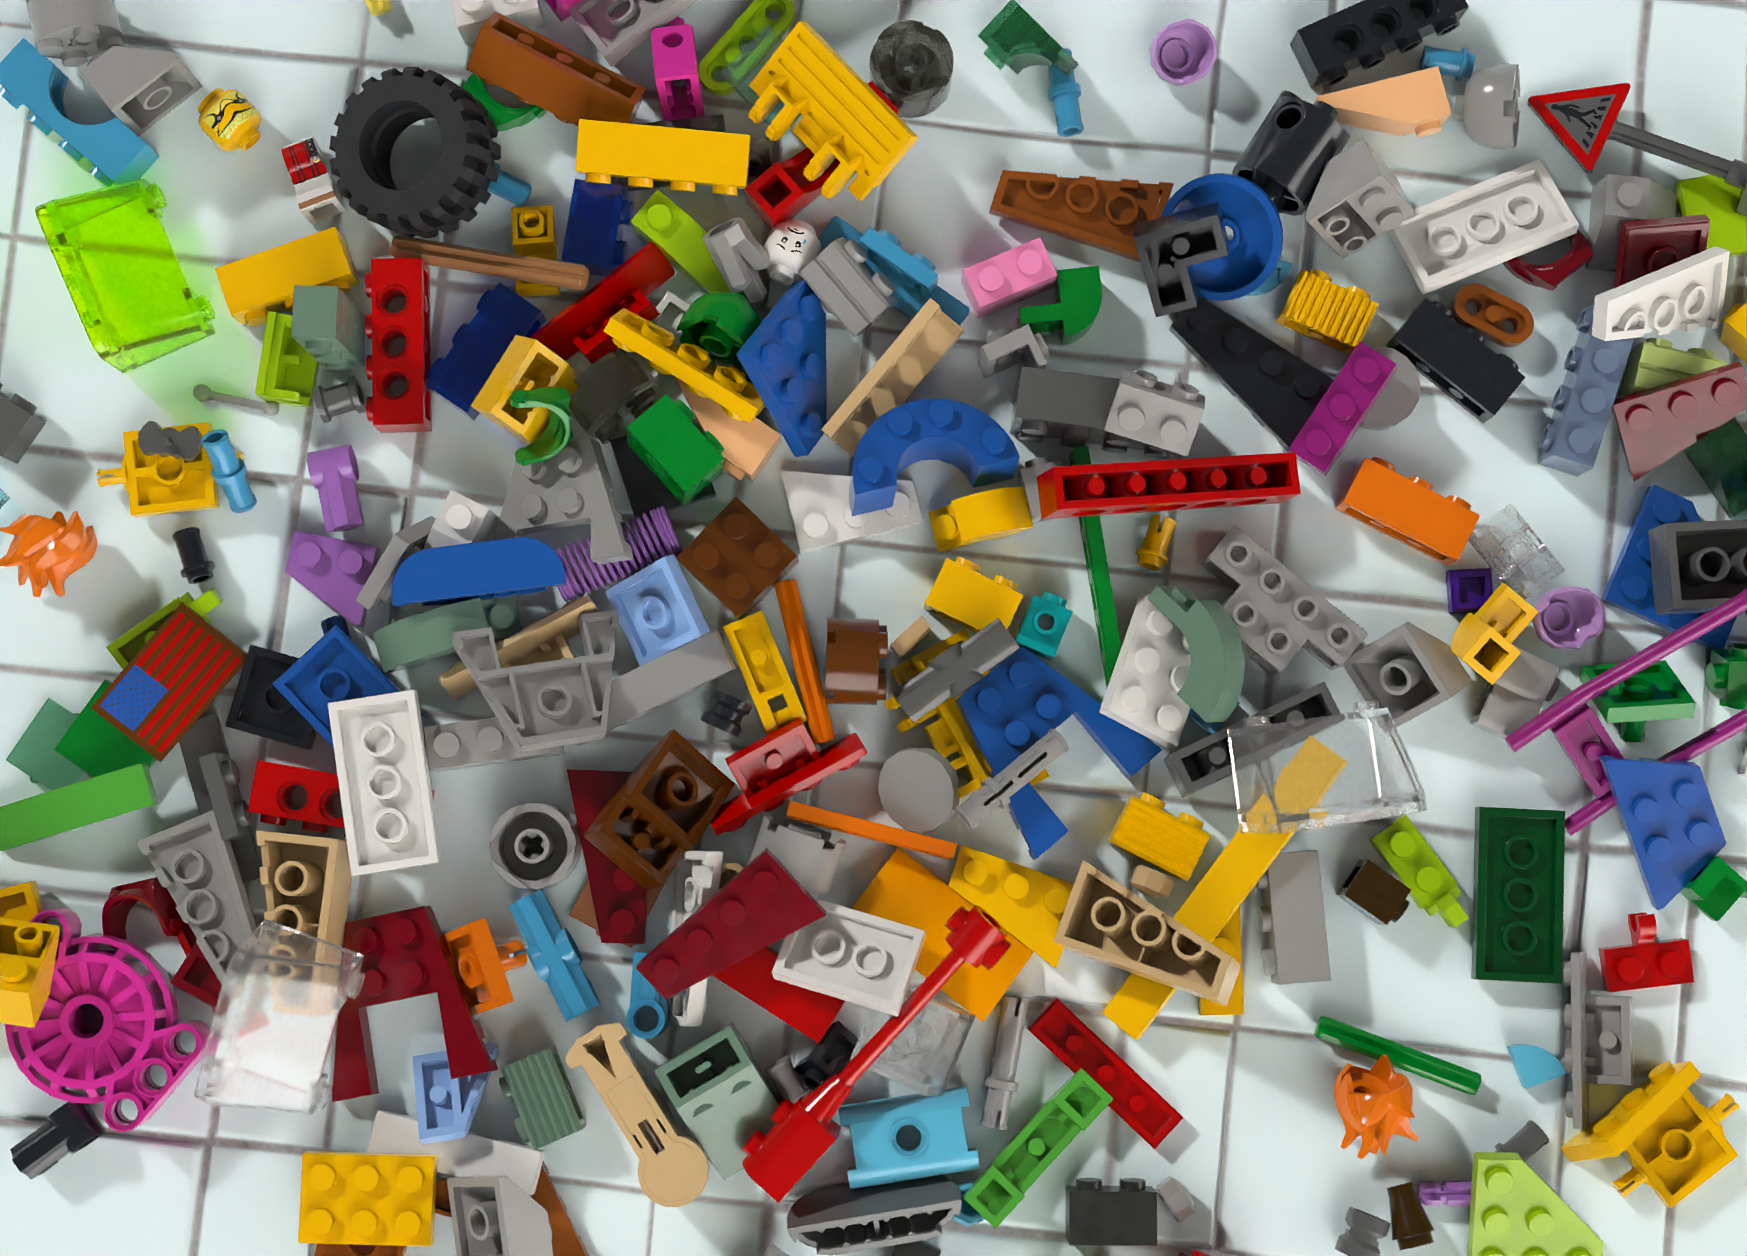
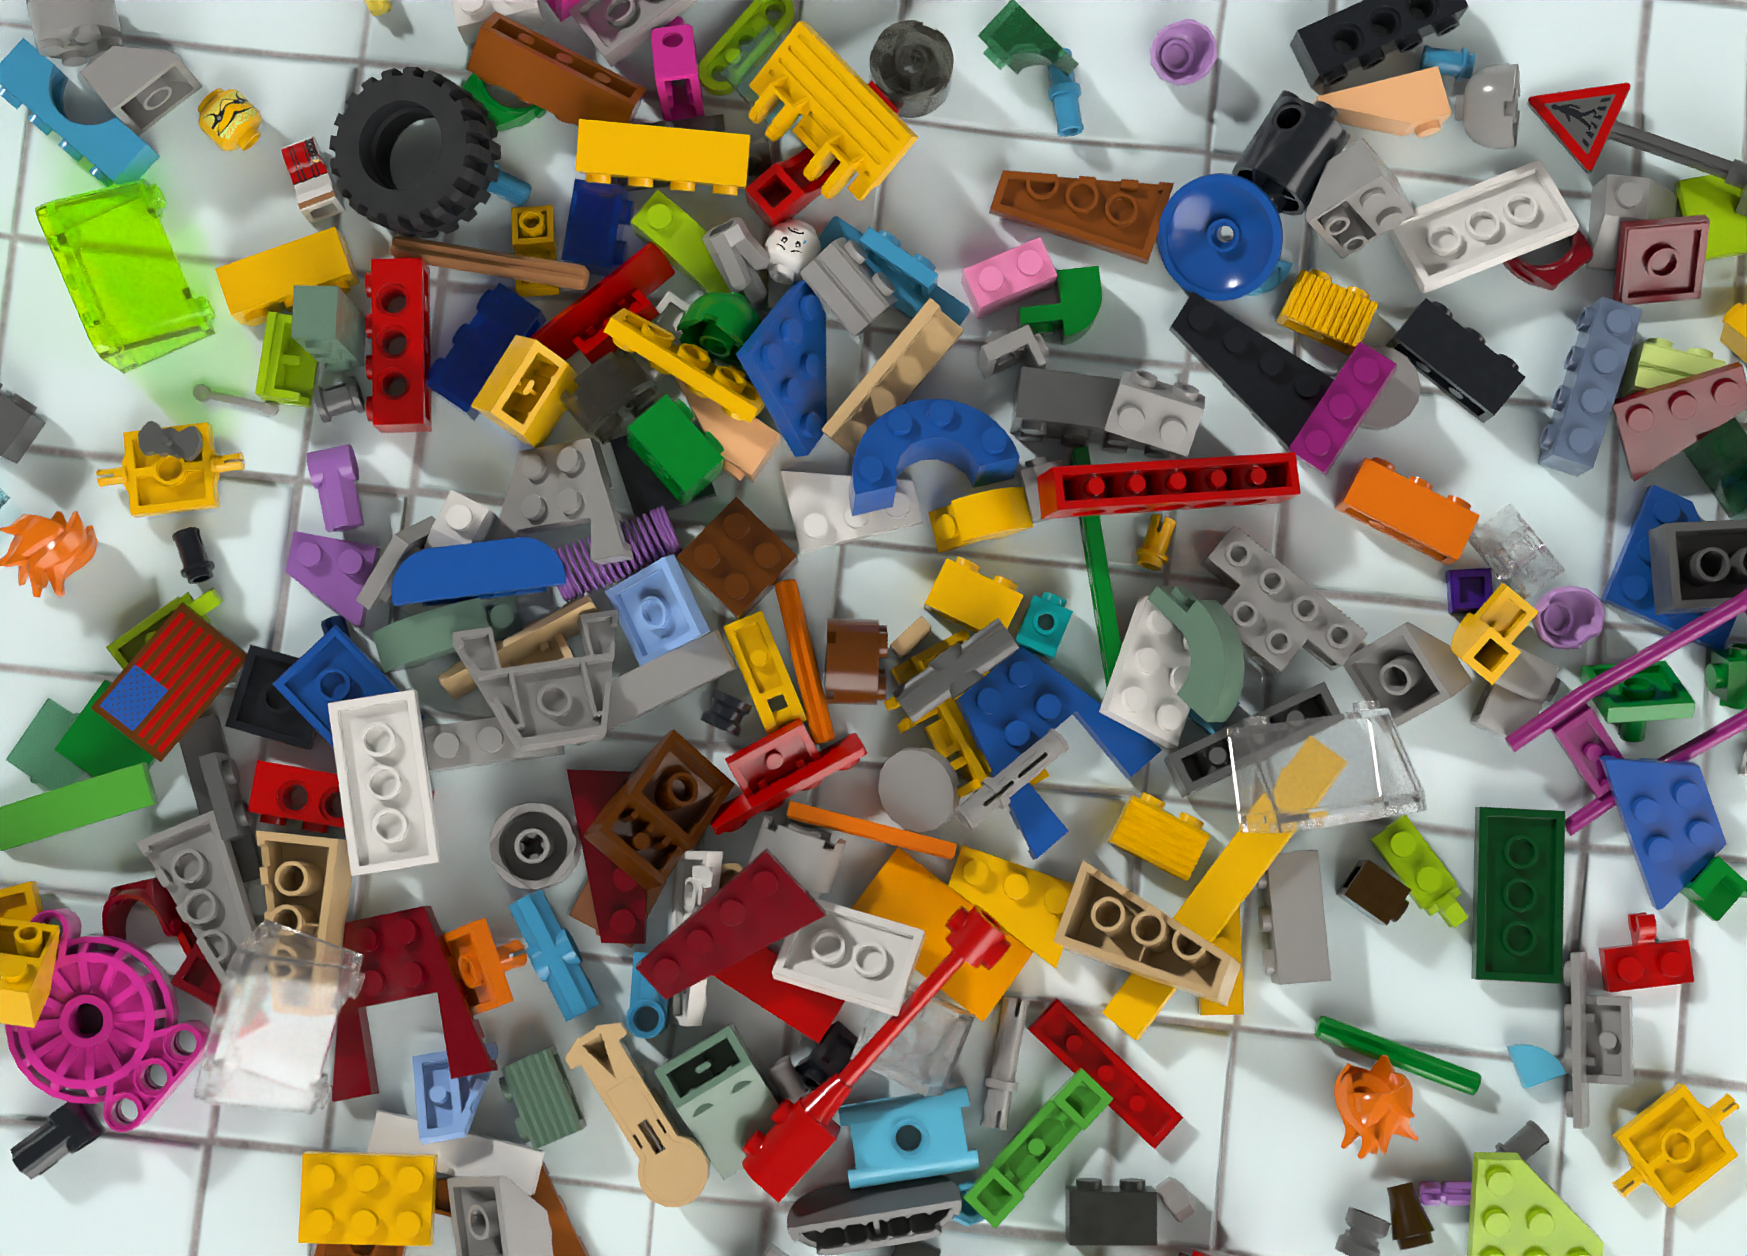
(229, 471): dark azure pin -> none
(558, 431): green helmet -> none
(1151, 882): tan tile -> none
(1169, 249): black brick -> none
(1491, 312): dark orange plate -> none
(1633, 1114): yellow wing -> none
(1668, 299): white wing -> none

